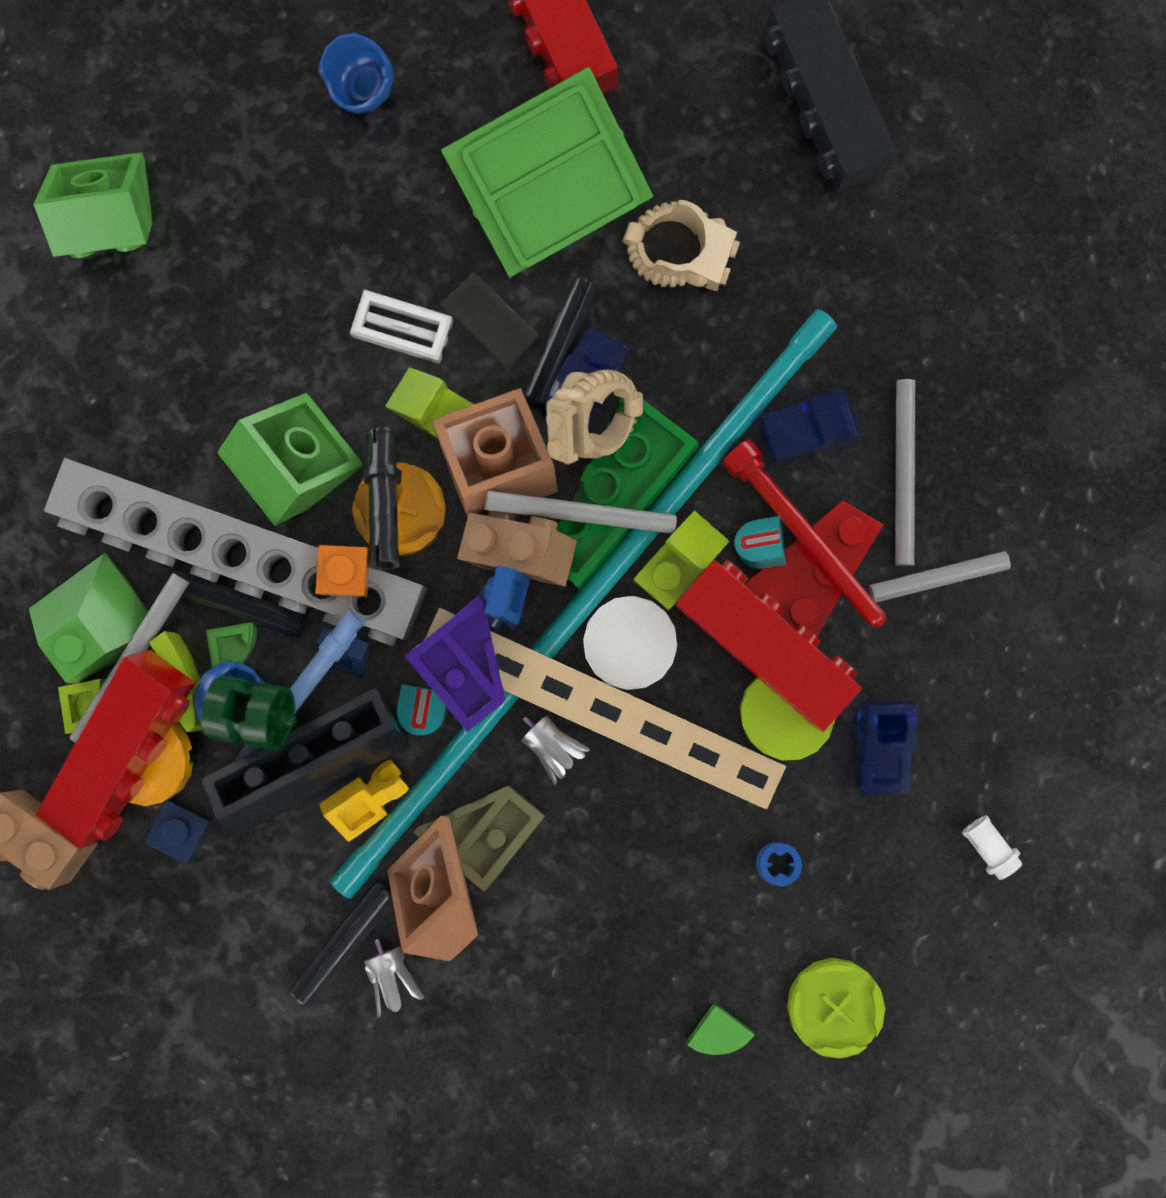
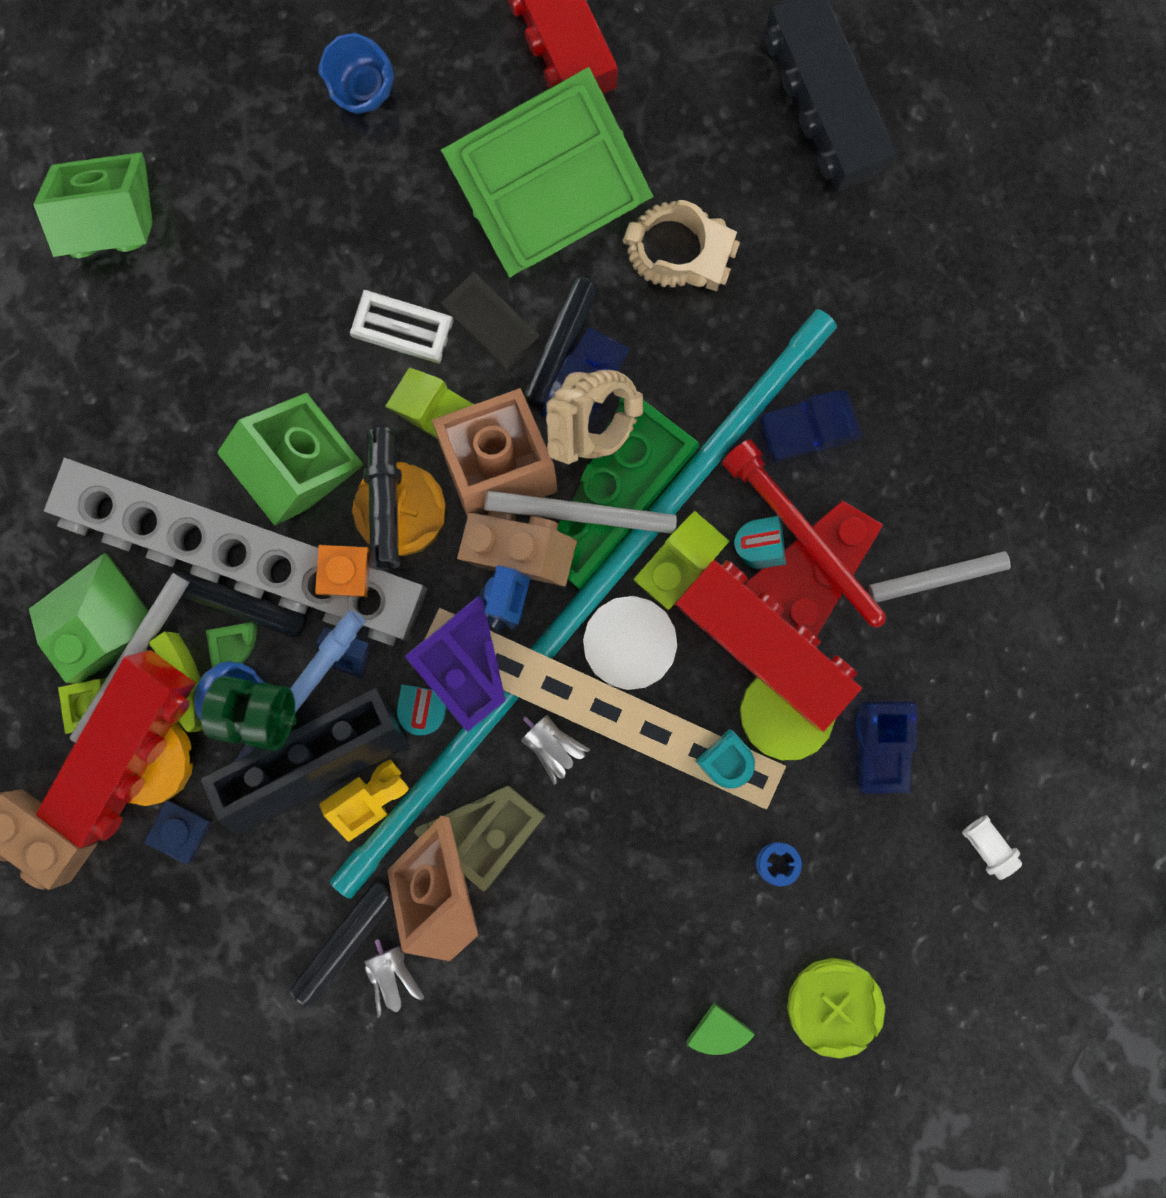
(728, 761): none -> teal tile
(905, 473): light grey bar -> none

